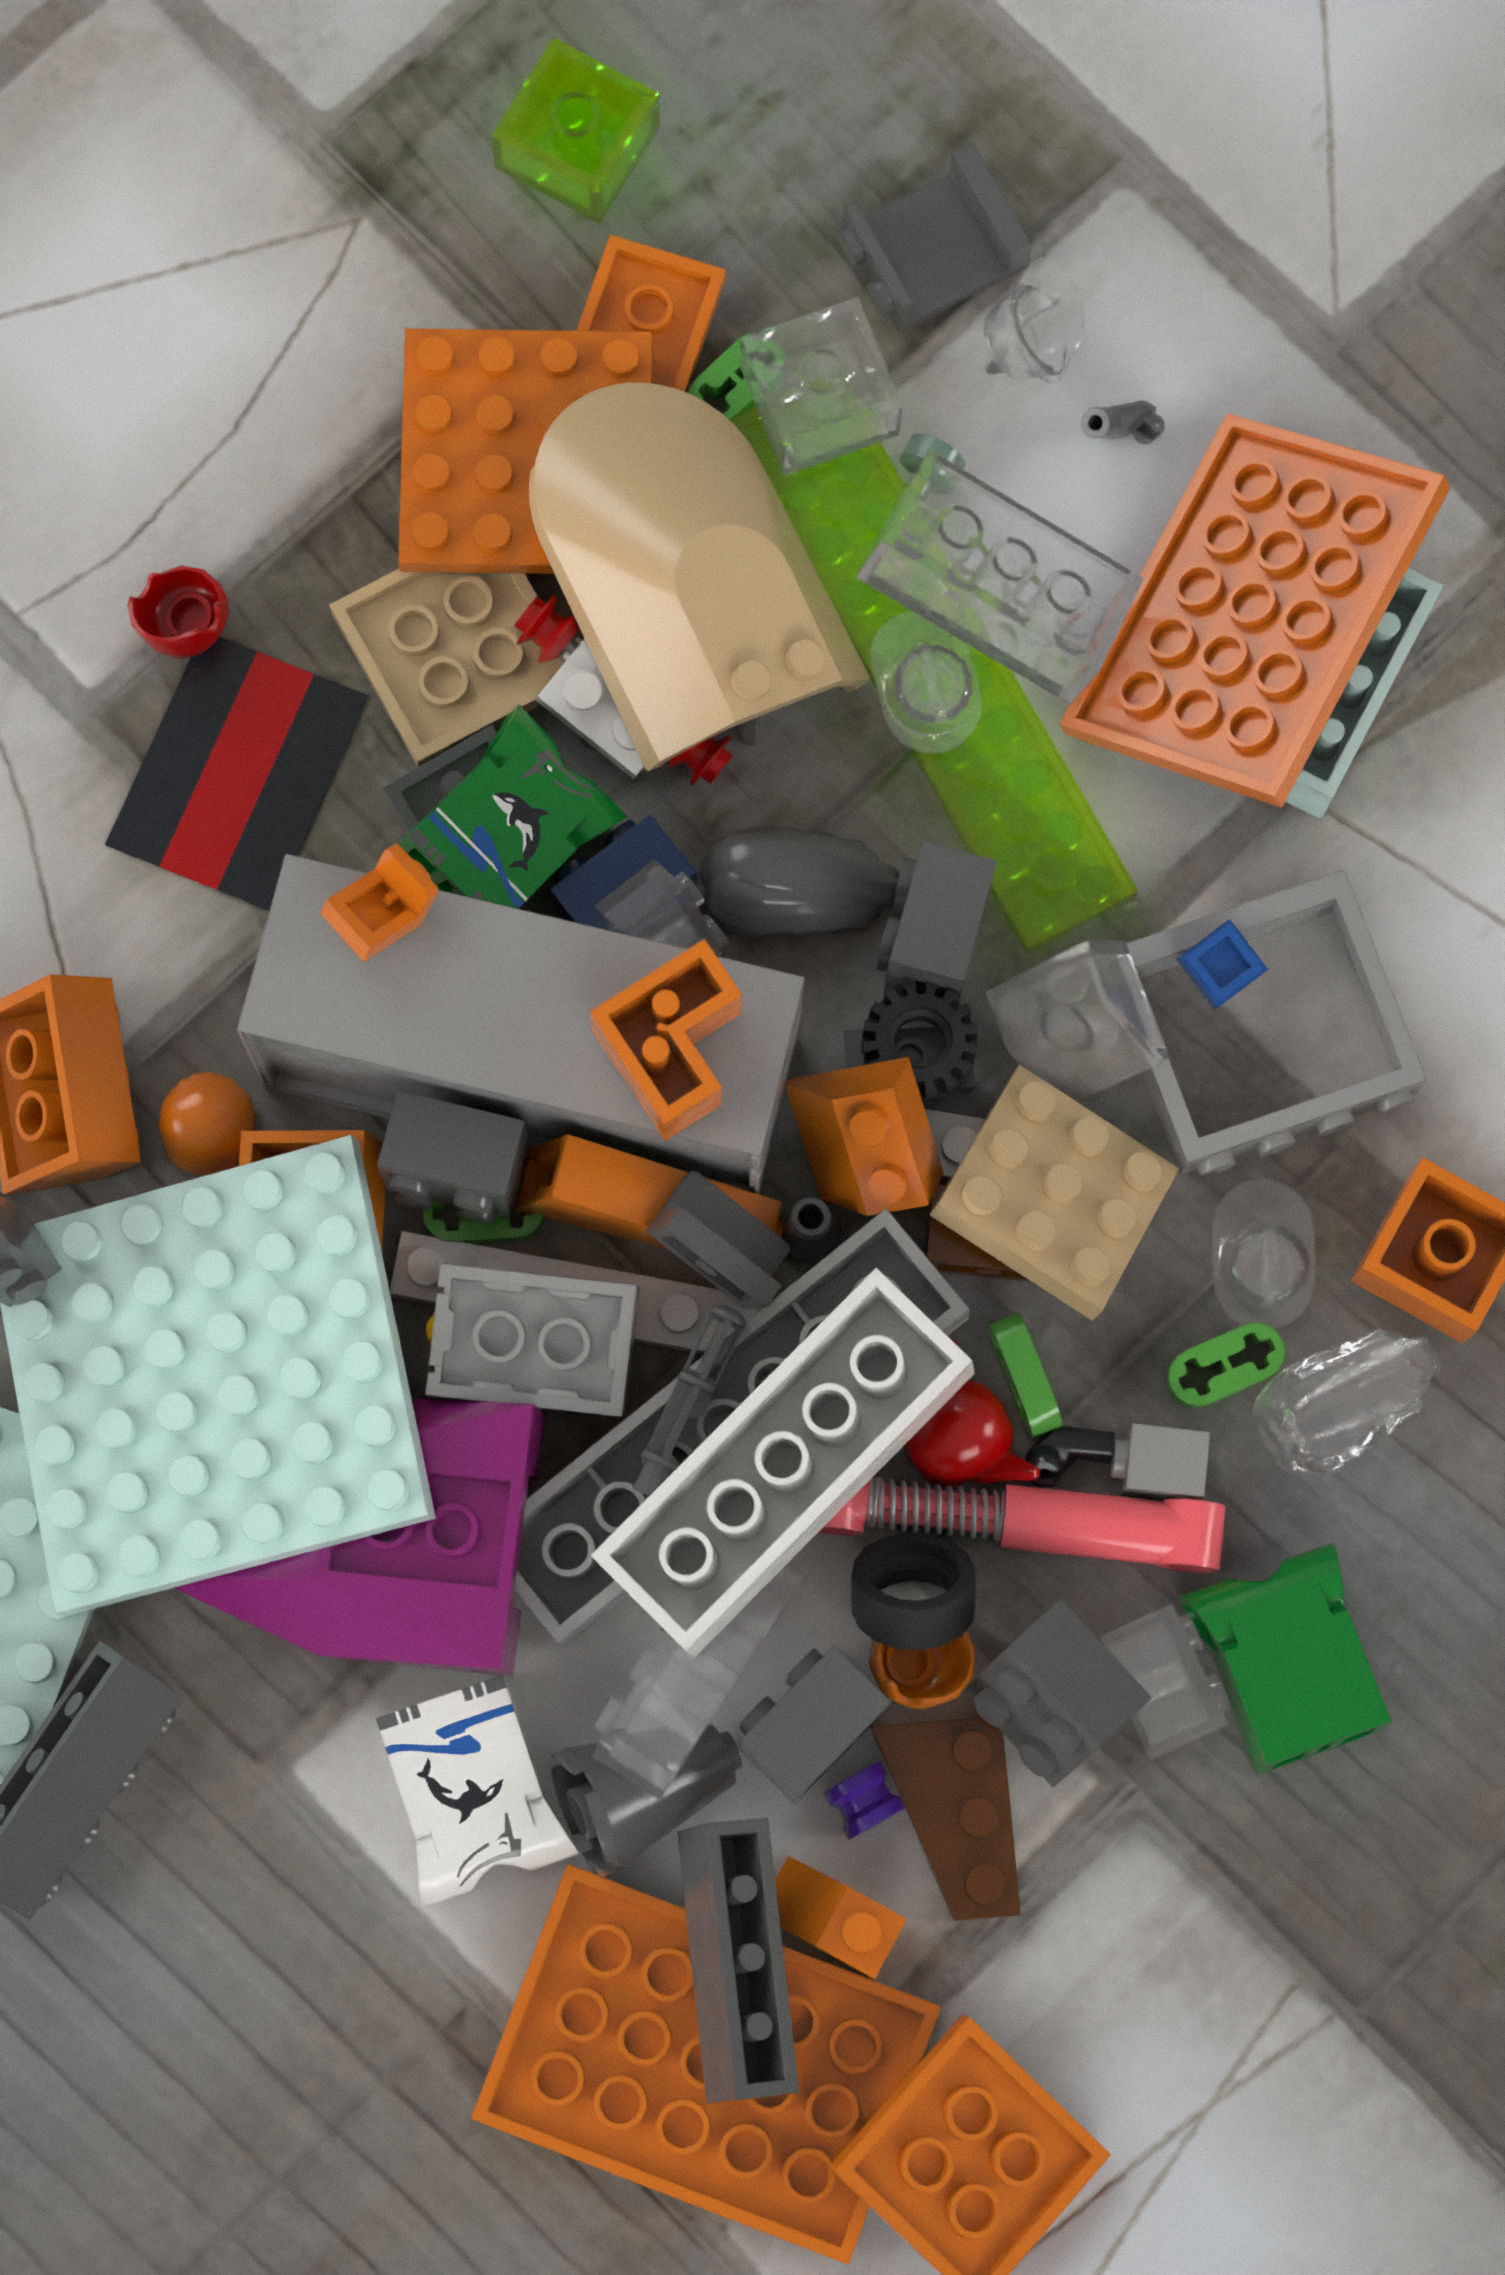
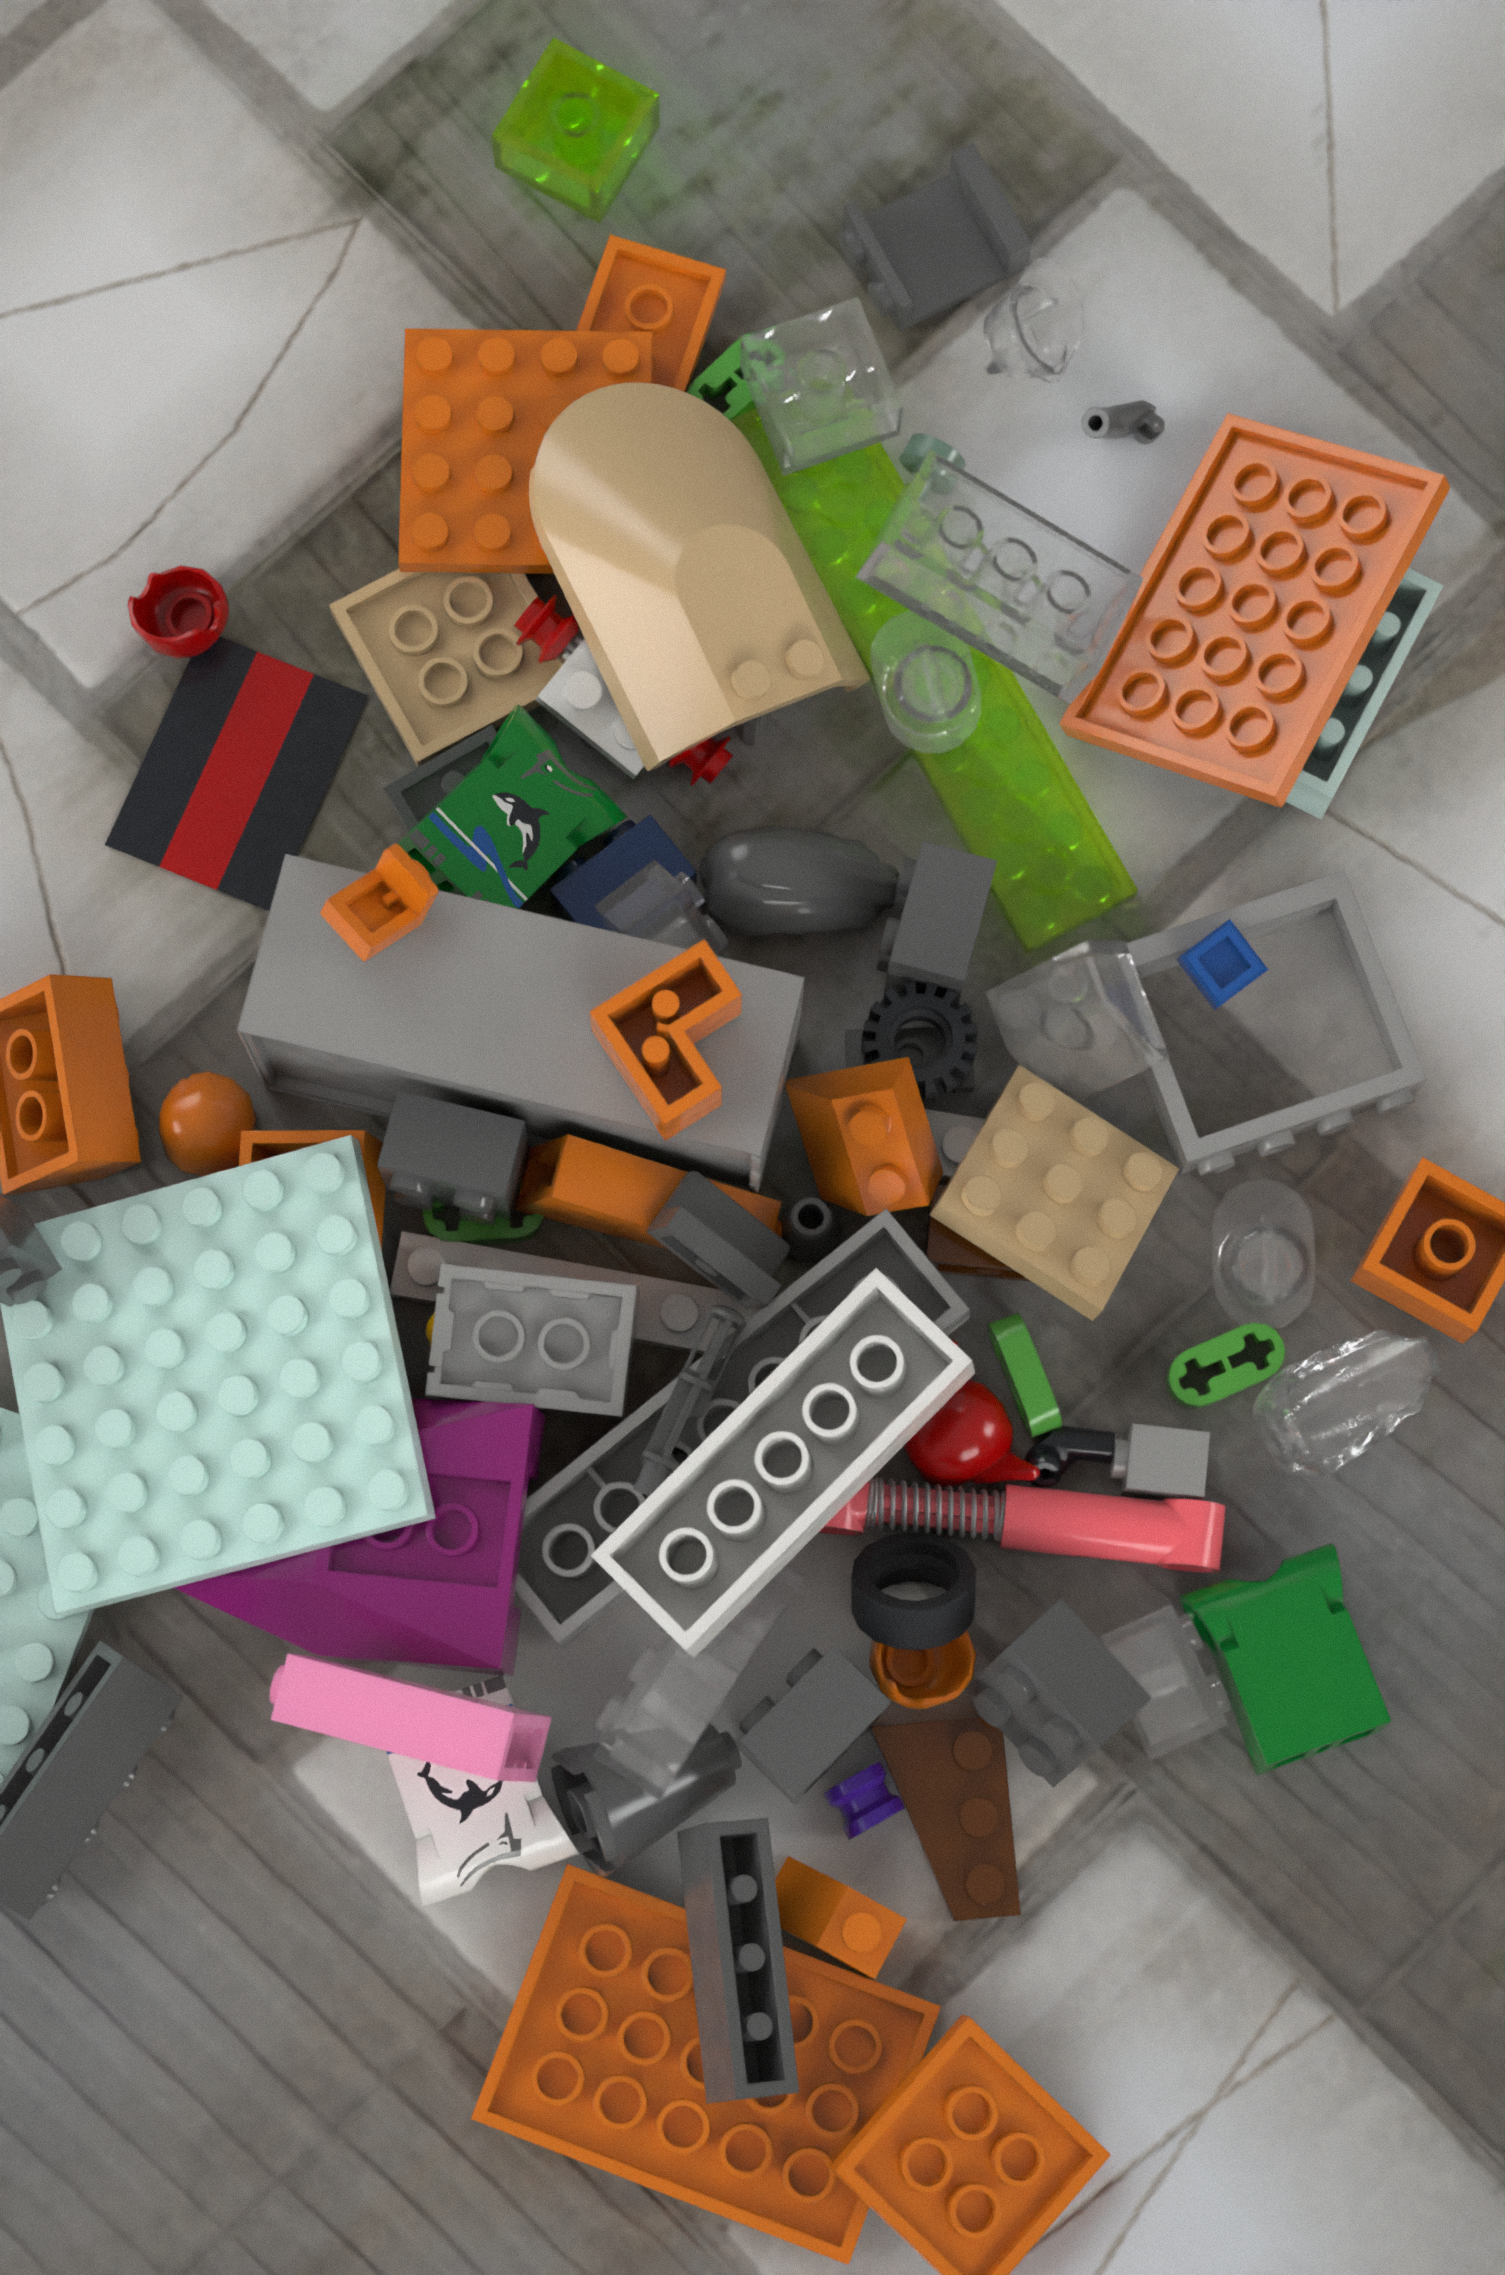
(409, 1718): none -> bright pink slope

